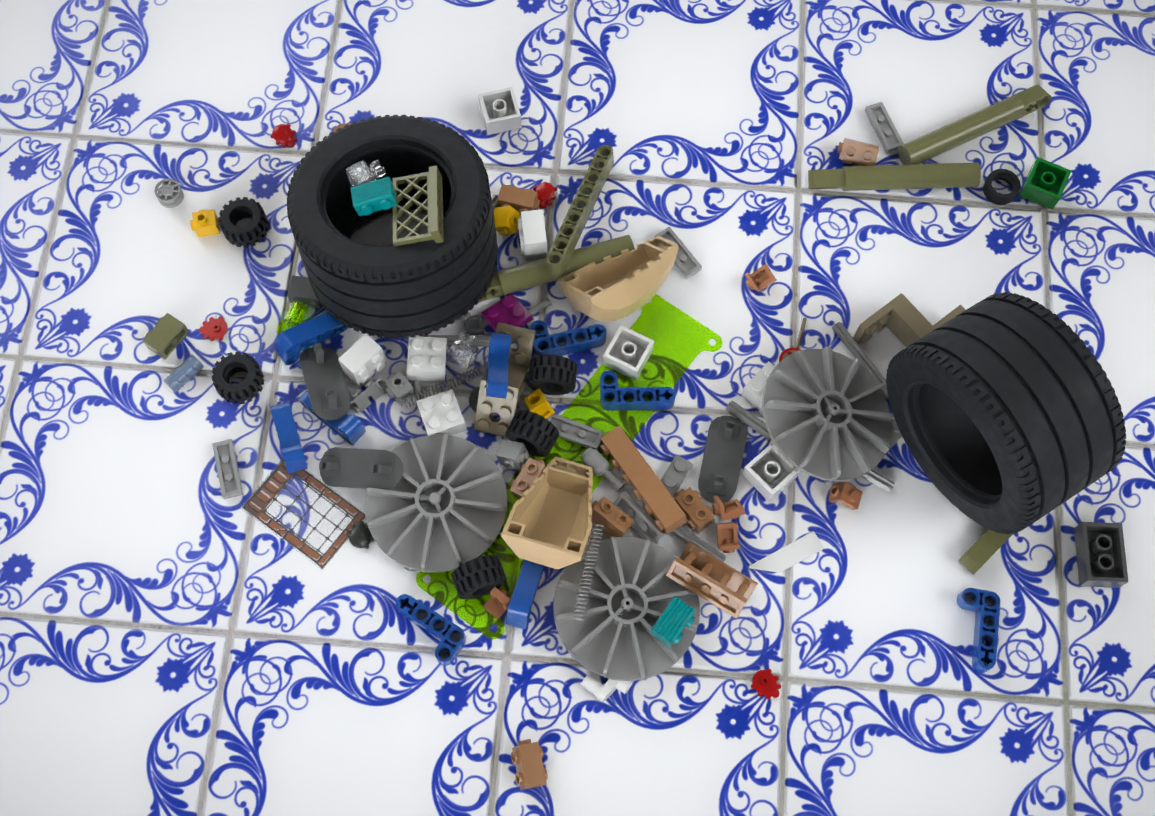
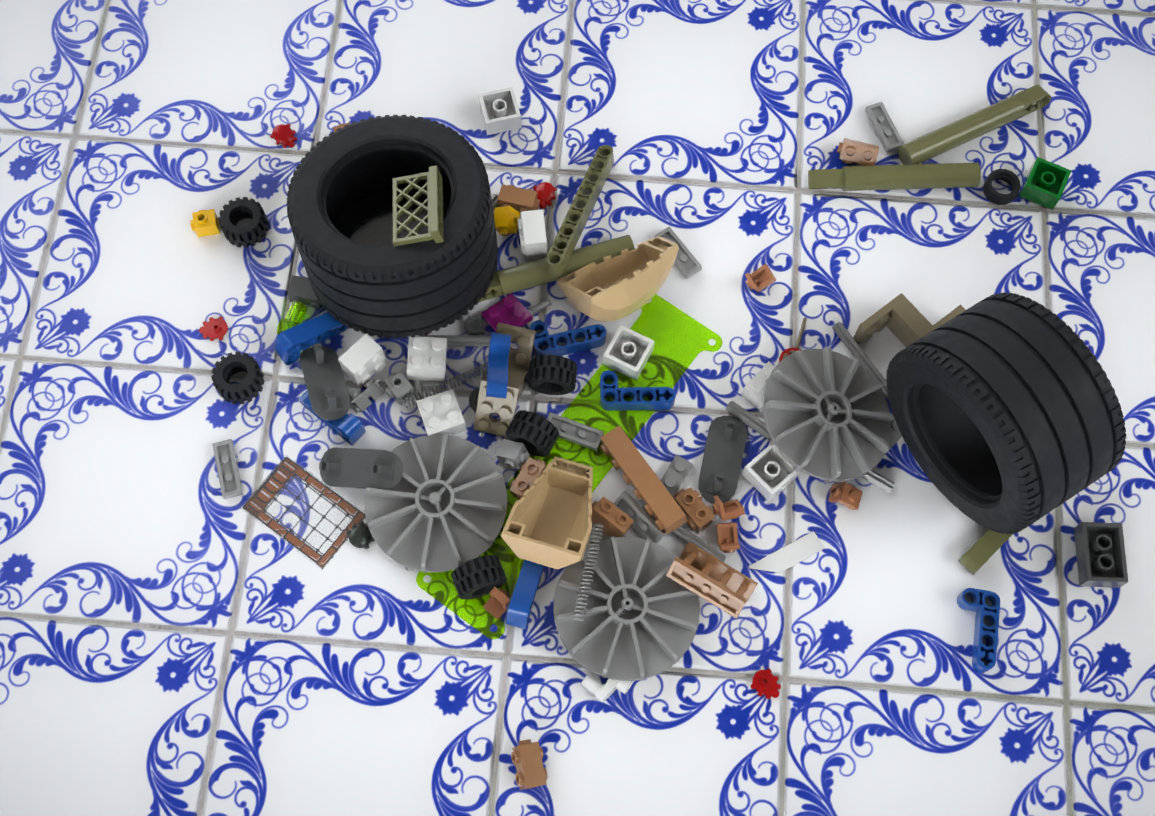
(165, 336): olive brick -> none
(169, 193): light grey wheel -> none
(183, 373): sand blue axle -> none
(288, 437): blue beam -> none
(362, 174): clear brick -> none
(373, 196): teal brick -> none
(428, 625): blue beam -> none
(462, 351): clear brick -> none
(539, 404): yellow brick -> none
(601, 465): light grey piece -> none
(672, 622): teal brick -> none

